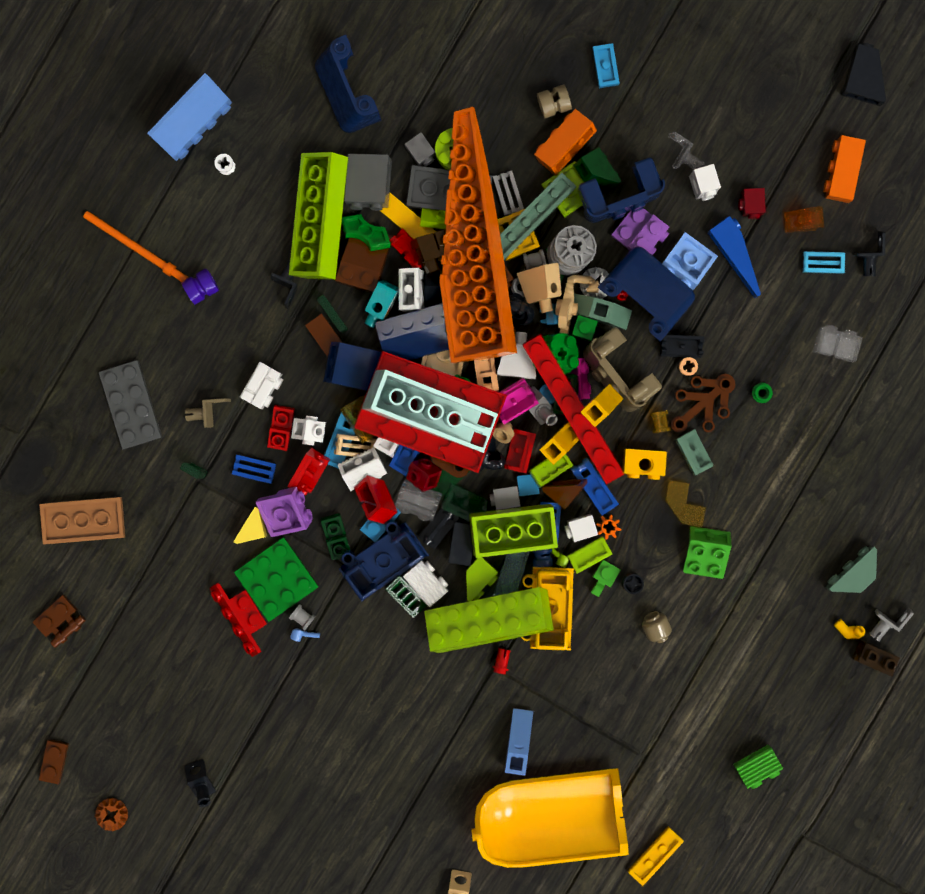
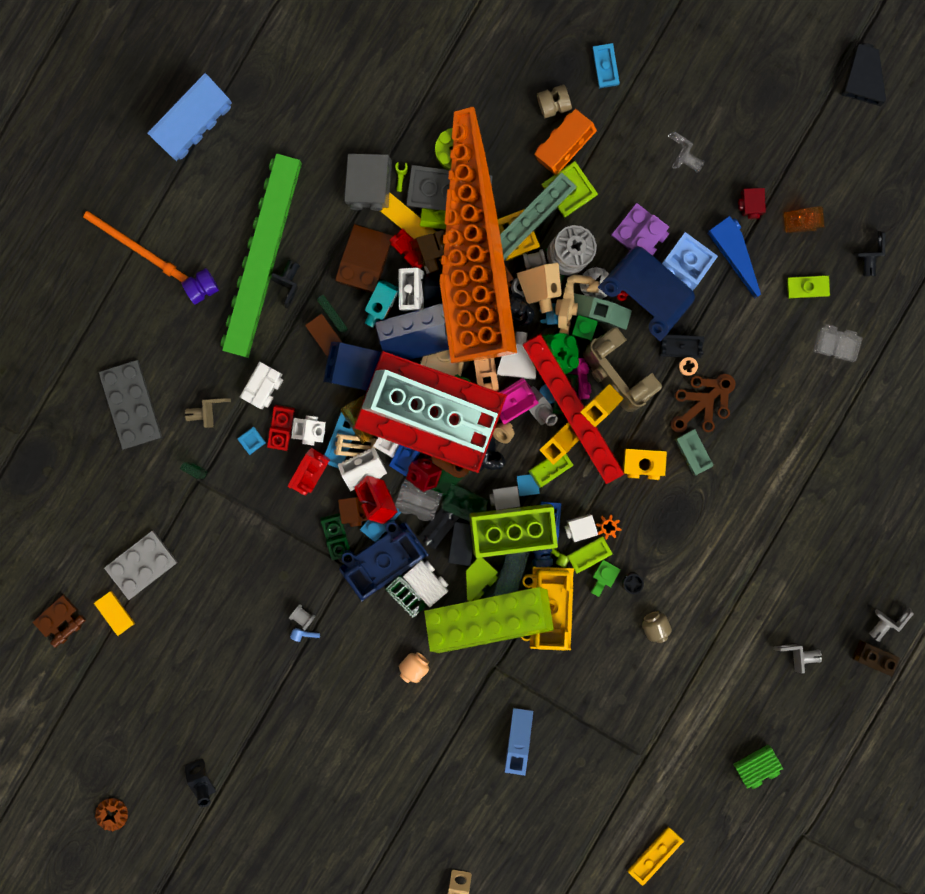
(53, 761): reddish brown plate -> none
(82, 520): medium nougat plate -> none
(114, 613): none -> yellow tile
(141, 565): none -> light grey plate
(222, 159): white bush -> none
(237, 465): blue tile -> none
(242, 615): red bracket -> none
(251, 440): none -> dark azure tile
(252, 529): light yellow slope -> none
(262, 255): none -> bright green brick
(276, 579): green plate -> none
(284, 512): medium lavender plate -> none
(318, 215): lime brick -> none
(350, 111): dark blue windscreen -> none
(351, 511): none -> reddish brown brick
(373, 236): green tile -> none
(401, 173): none -> lime hand
(414, 667): none -> light nougat head
(420, 150): flat silver brick -> none
(502, 661): red pin -> none
(503, 176): light grey tile -> none
(520, 451): red hinge -> none
(552, 820): yellow panel -> none
(564, 491): reddish brown slope -> none
(595, 488): blue plate -> none
(597, 166): dark green slope -> none
(649, 186): dark blue container -> none
(660, 421): clear yellow bush -> none
(676, 498): clear yellow tile -> none
(705, 182): white brick -> none
(707, 552): bright green bracket -> none
(768, 393): green plate -> none
(800, 657): none -> light grey bracket
(806, 262): medium azure tile -> none
(808, 287): none -> lime plate
(844, 169): orange brick -> none
(849, 632): yellow arm -> none
(856, 574): sand green slope -> none

